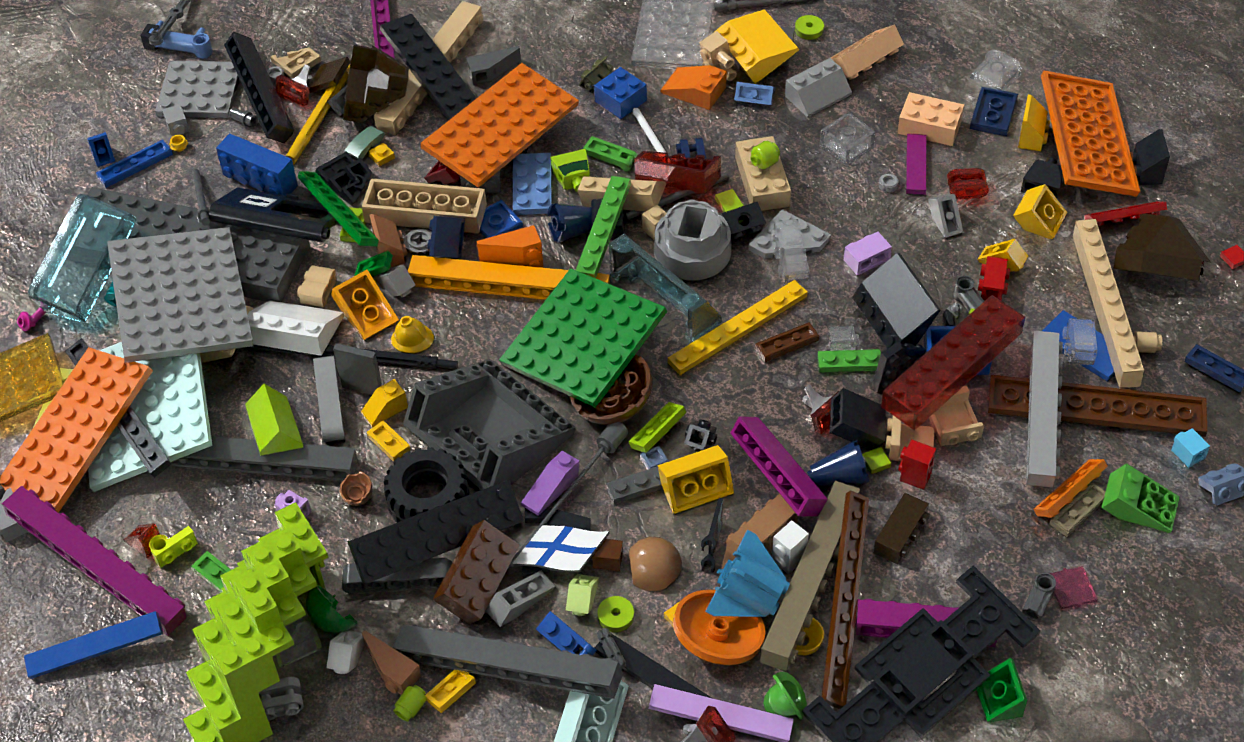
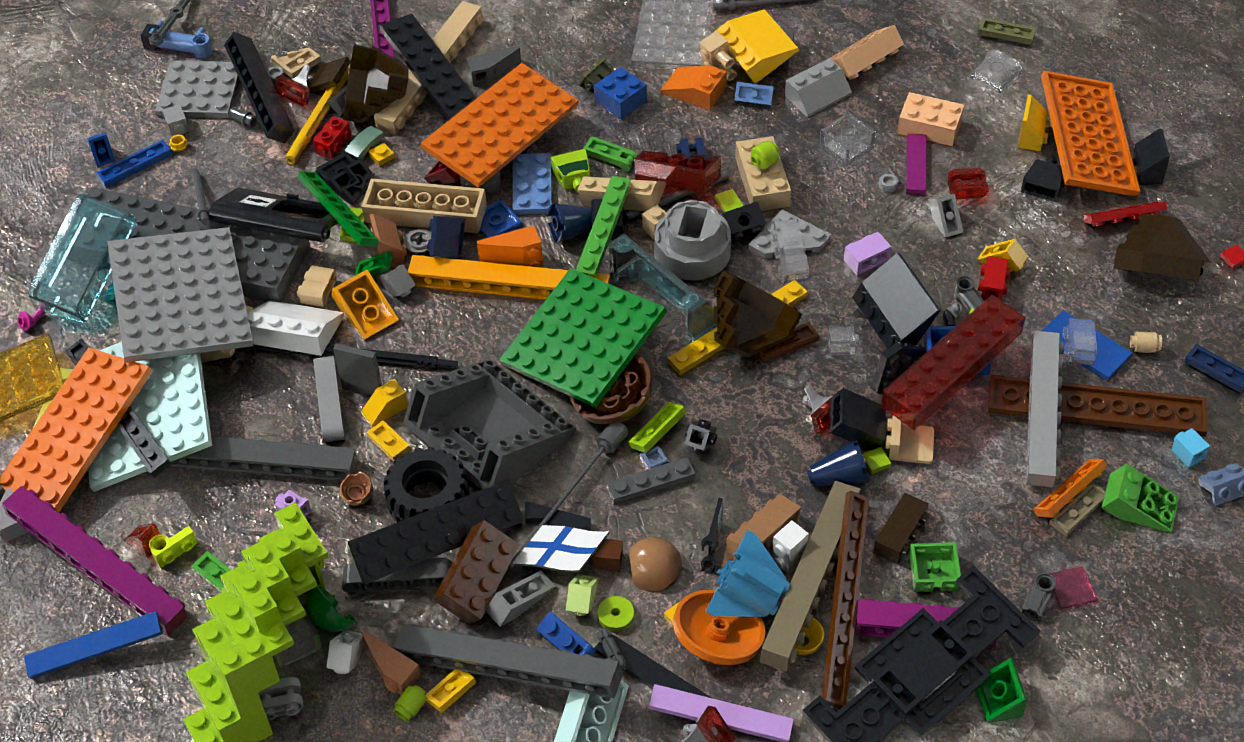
(256, 166): blue brick -> none
(272, 421): lime slope -> none
(332, 137): none -> red brick
(411, 336): yellow hat -> none
(551, 483): medium lavender slope -> none
(647, 129): white bar -> none
(696, 479): yellow slope -> none
(750, 317): none -> dark brown panel
(778, 466): magenta brick -> none
(785, 697): bright green helmet -> none
(809, 27): lime piece -> none
(848, 360): bright green plate -> none
(916, 464): red brick -> none
(934, 558): none -> bright green piece
(956, 420): tan panel -> none
(993, 111): dark blue tile -> none
(1007, 31): none -> olive plate
(1040, 212): yellow slope -> none
(1108, 304): tan brick -> none

